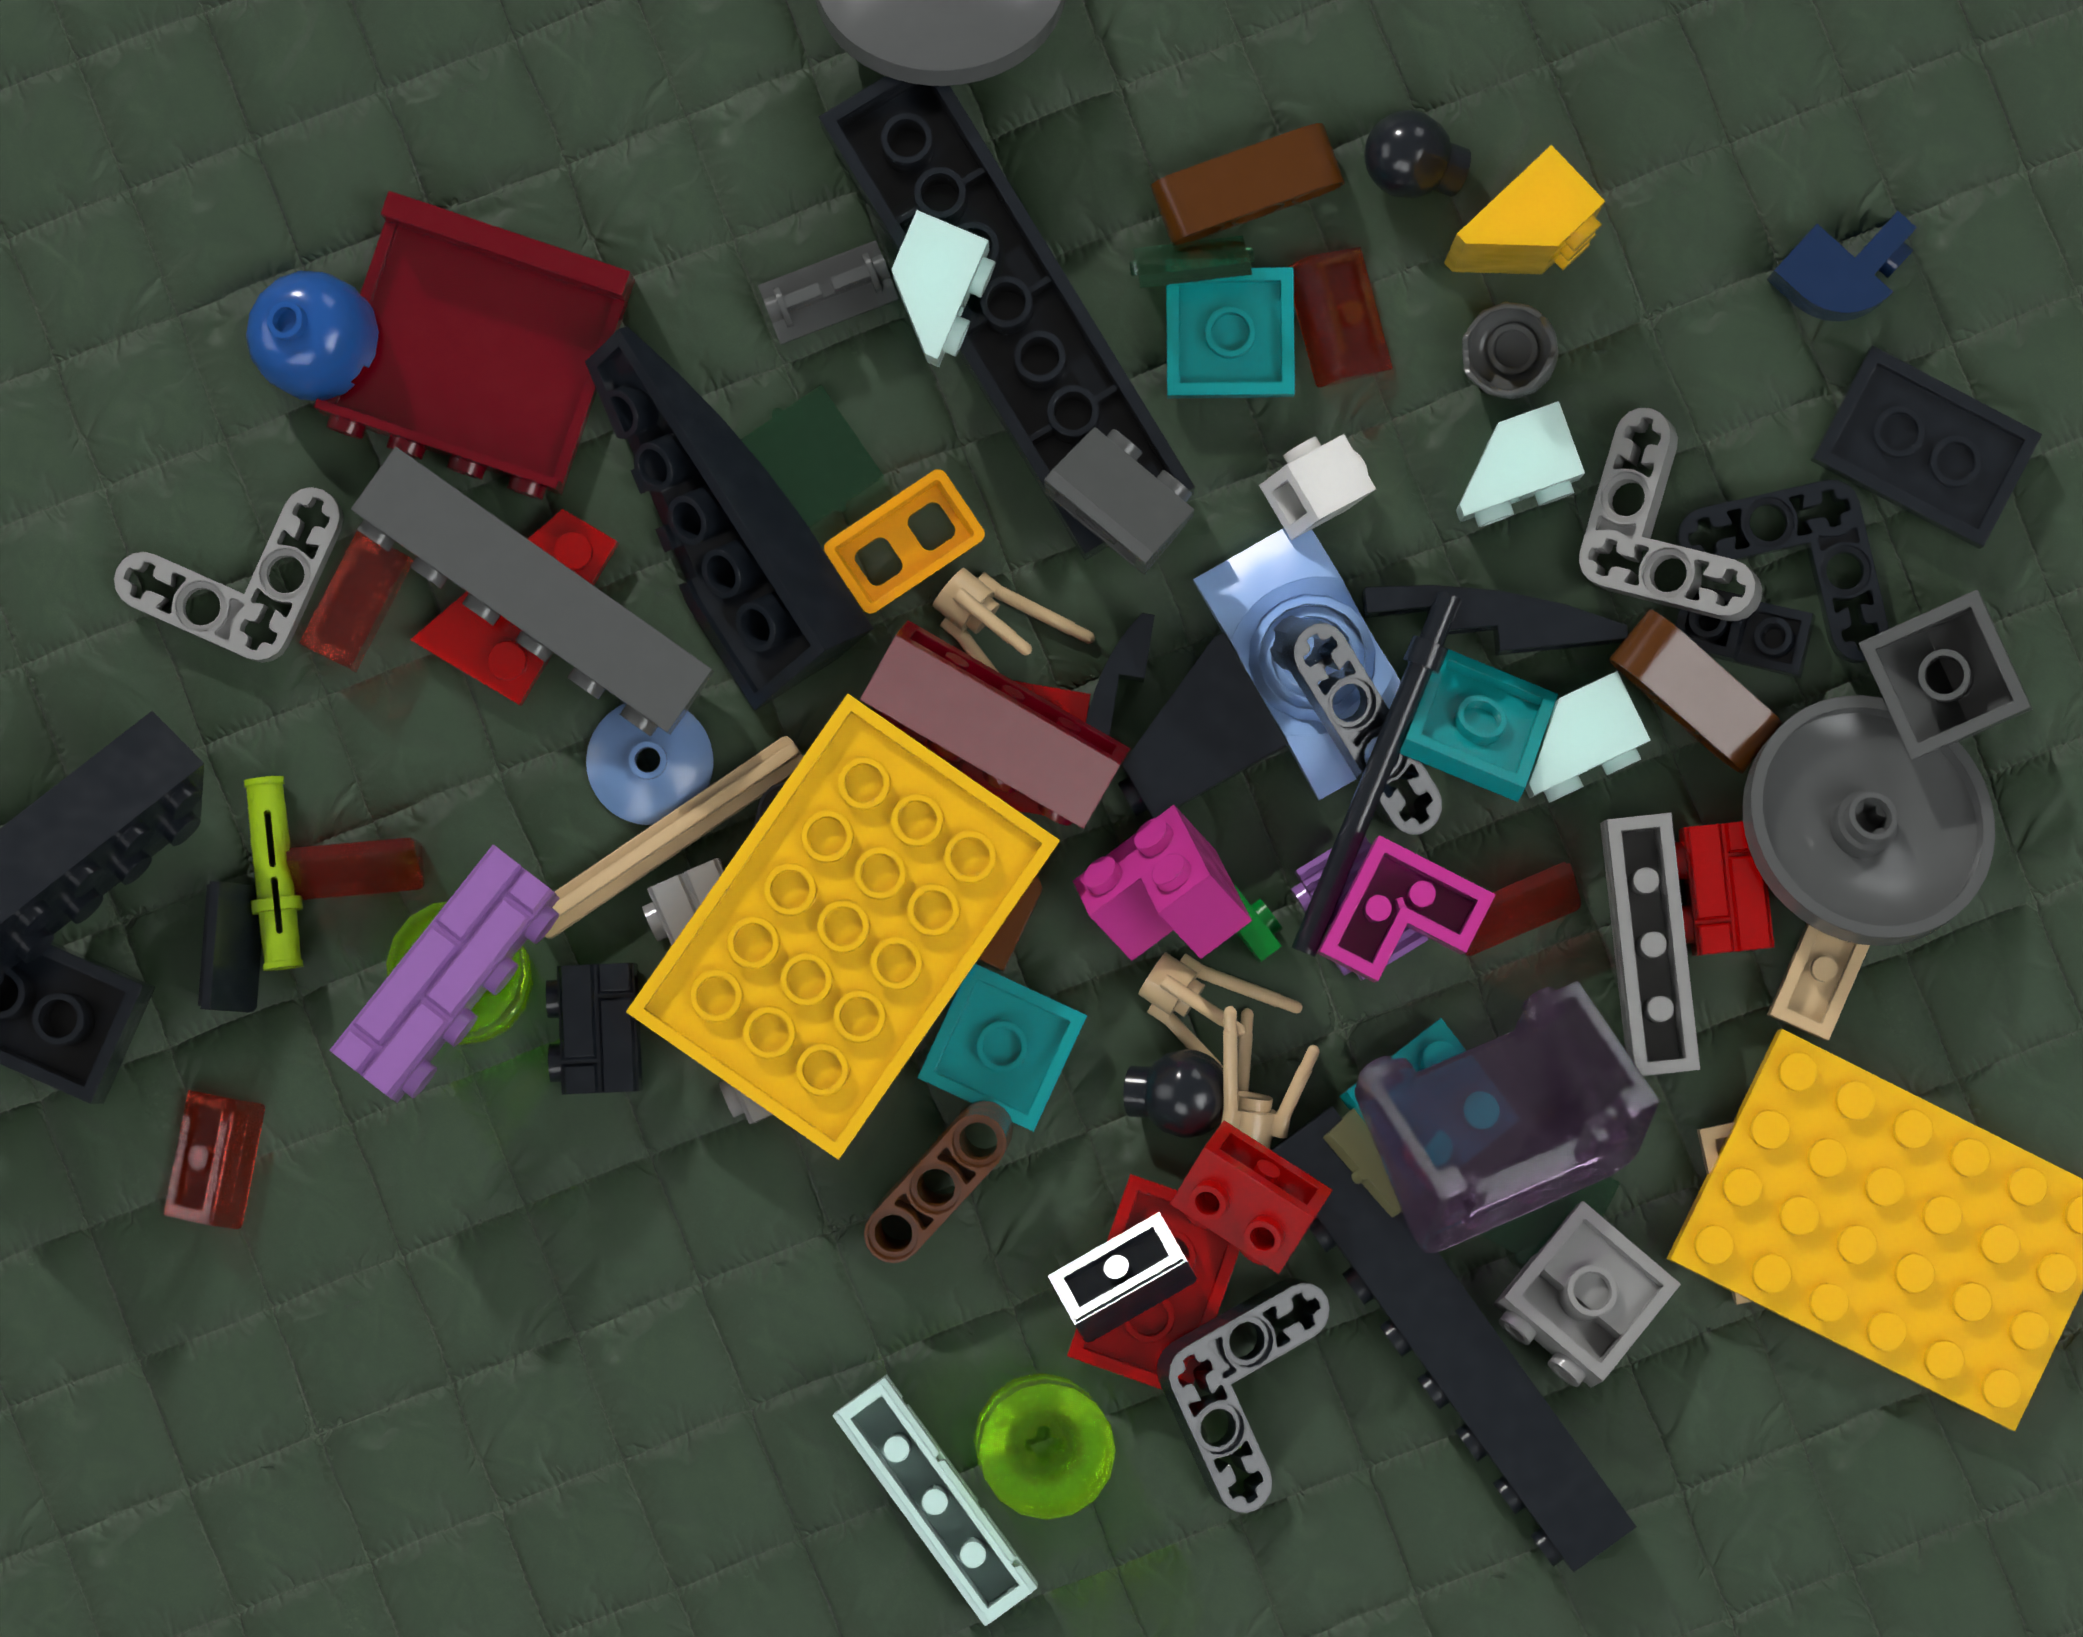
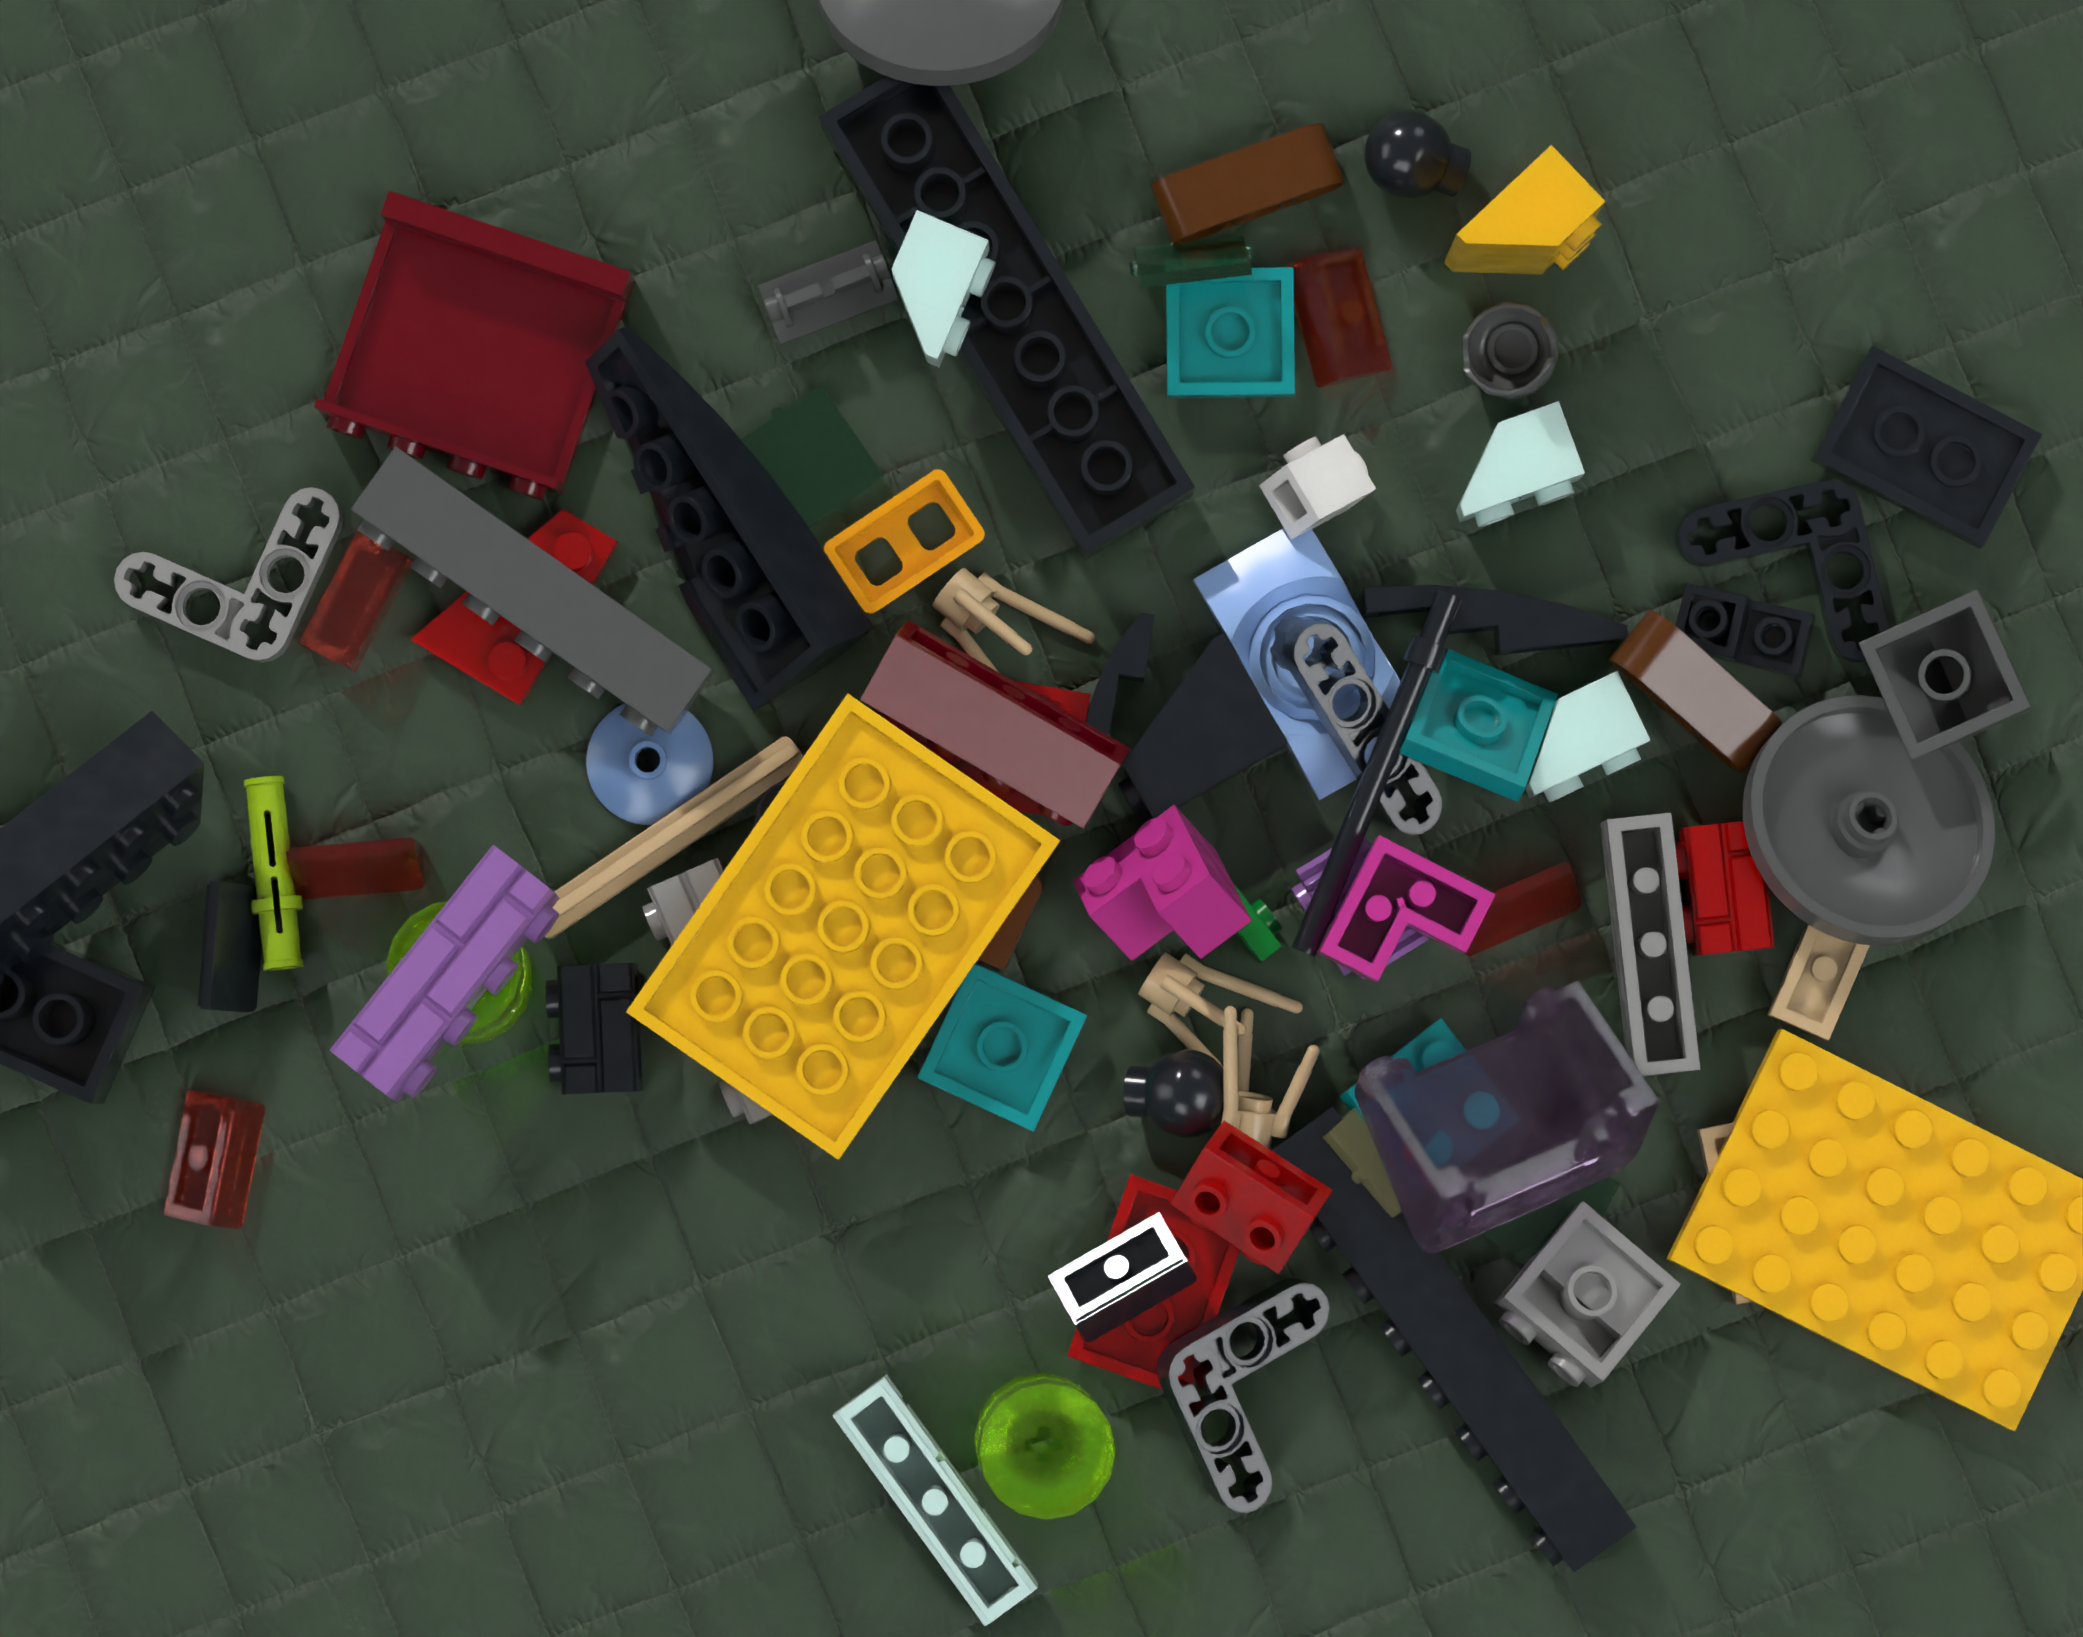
(311, 335): blue cylinder -> none
(923, 1207): reddish brown beam -> none
(1120, 498): dark grey slope -> none
(1634, 532): light grey beam -> none
(1833, 283): dark blue brick -> none

